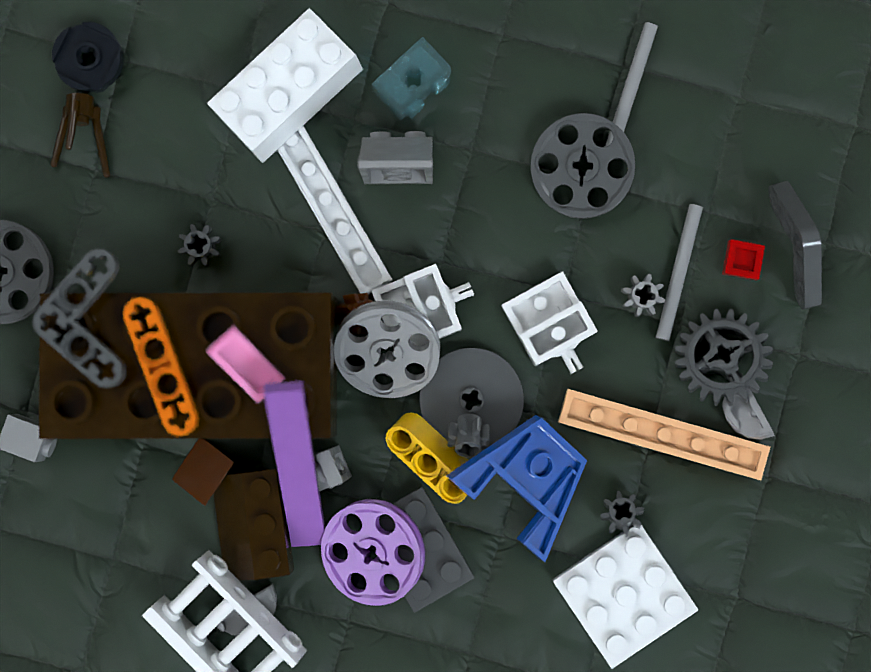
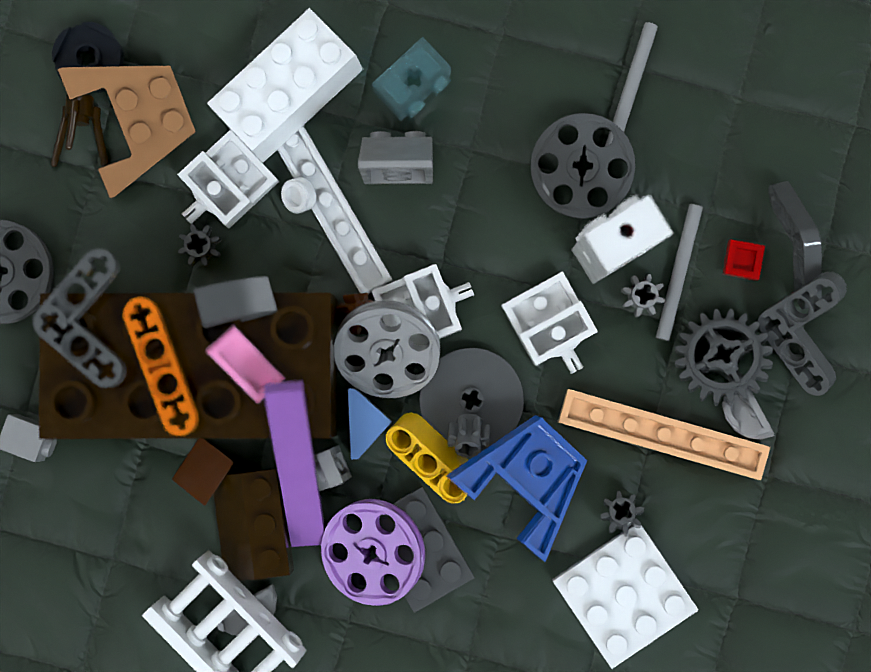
(147, 111): none -> medium nougat wing
(226, 181): none -> white plate
(235, 300): none -> dark grey slope
(298, 195): none -> white tile
(365, 422): none -> medium blue slope
(620, 238): none -> white brick
(792, 322): none -> dark grey beam

